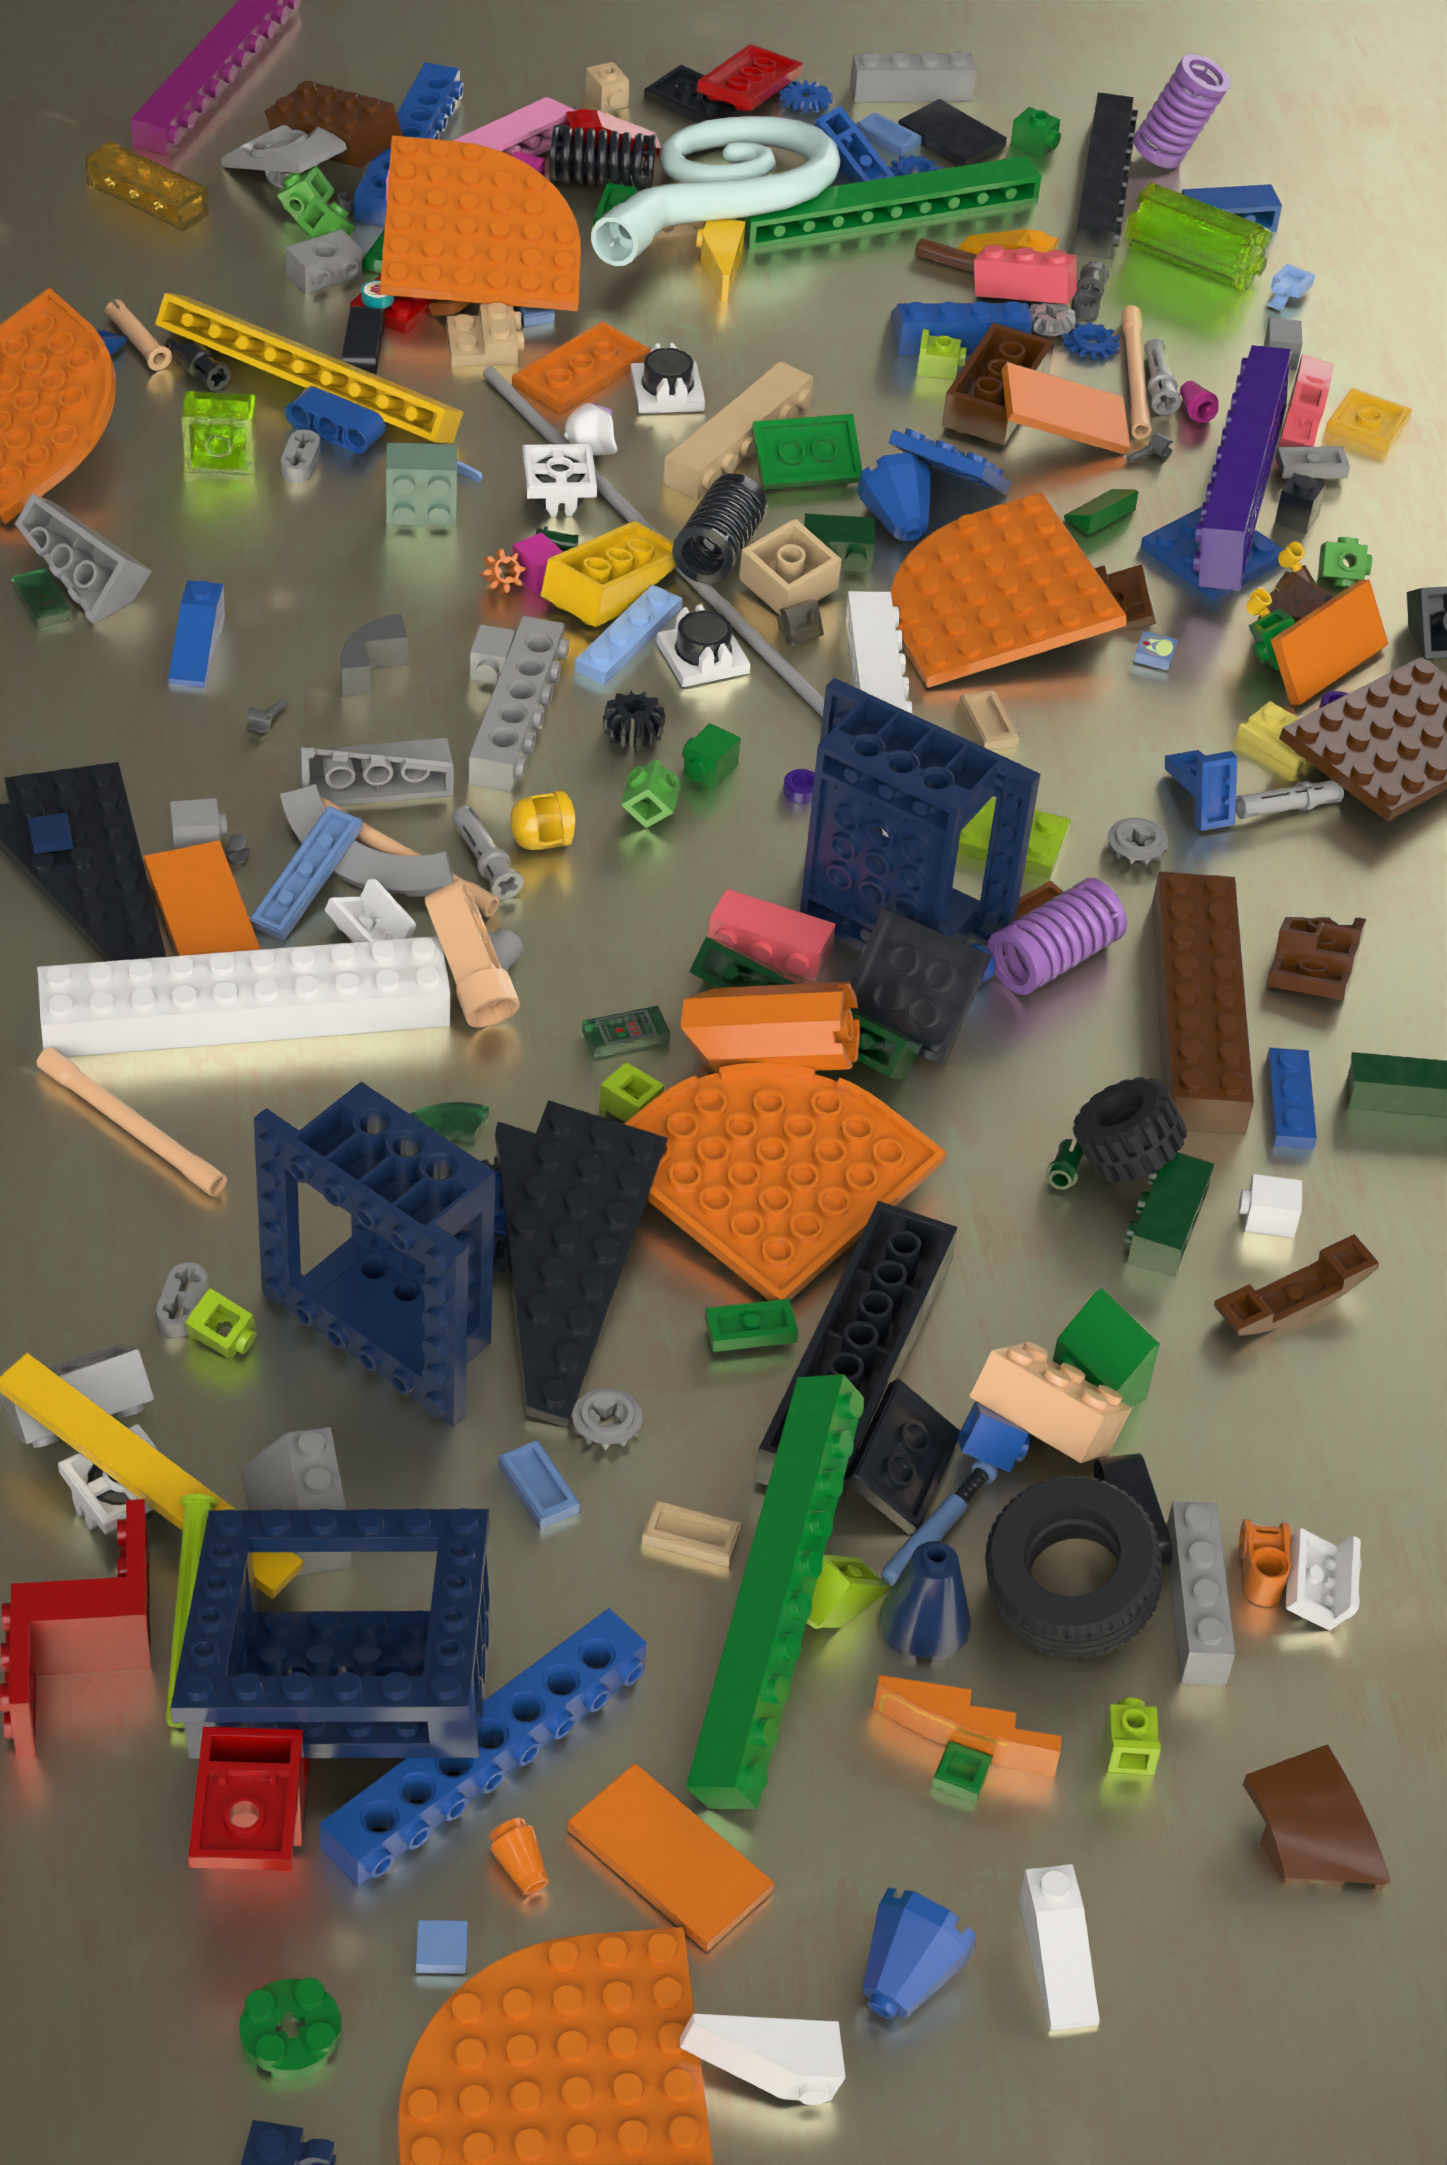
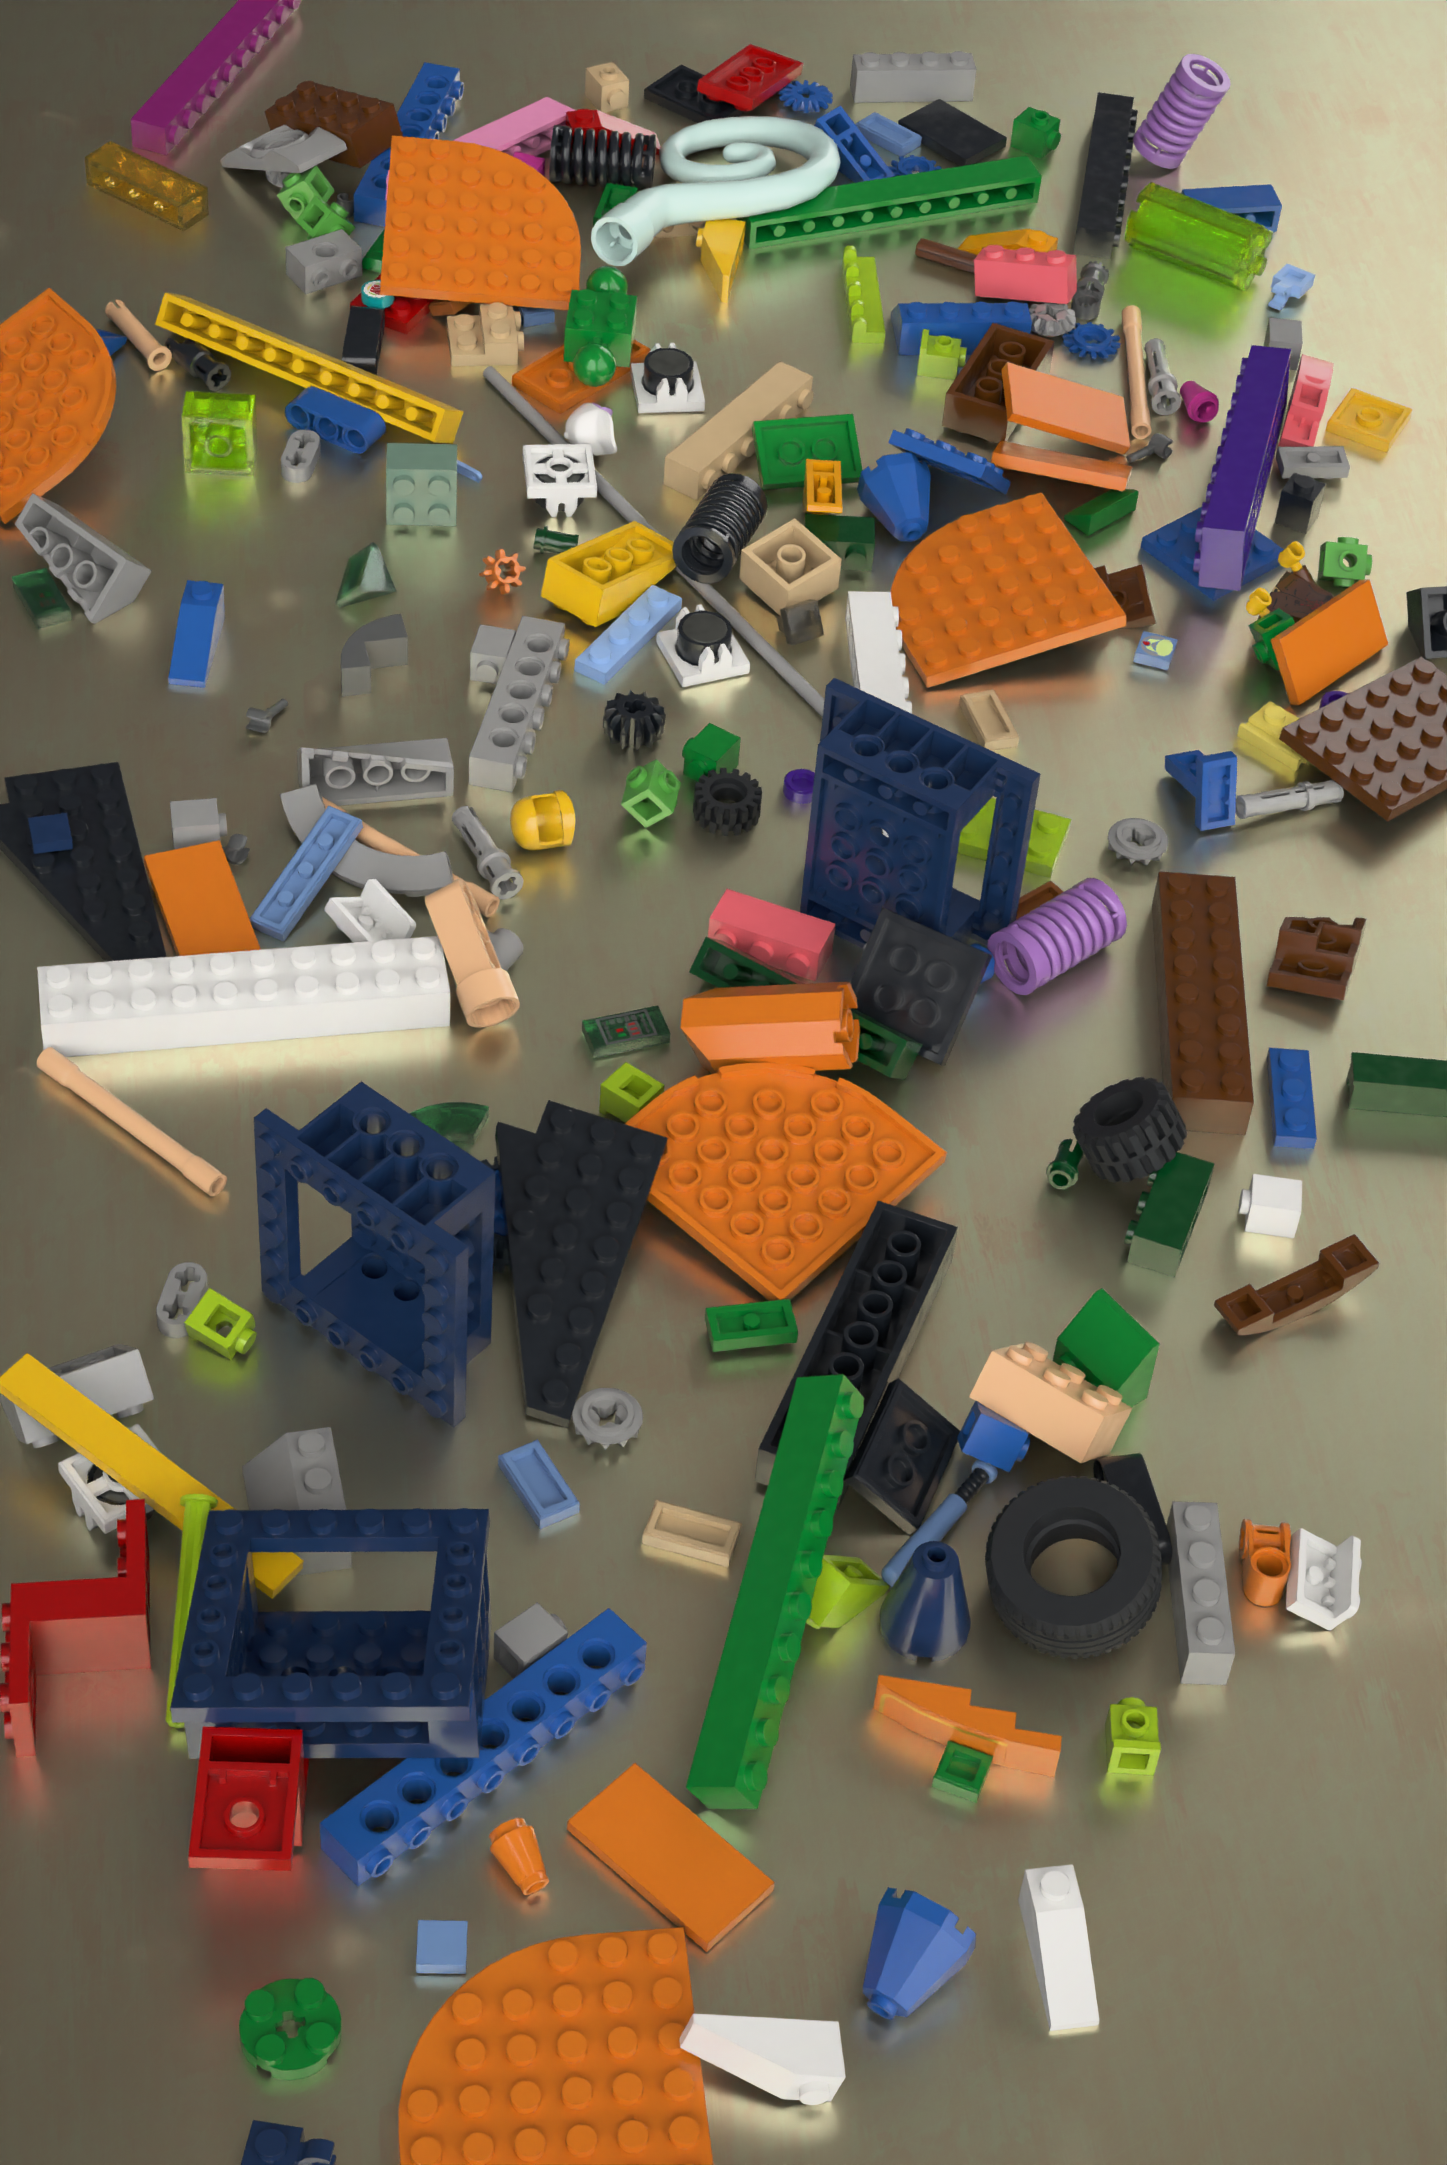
(365, 577): none -> clear green slope
(527, 1639): none -> light grey brick
(533, 555): dark pink brick -> none
(600, 327): none -> green brick
(723, 815): none -> black tyre
(822, 487): none -> light orange slope
(862, 298): none -> lime hinge
(1061, 465): none -> orange tile
(1315, 1822): reddish brown slope -> none

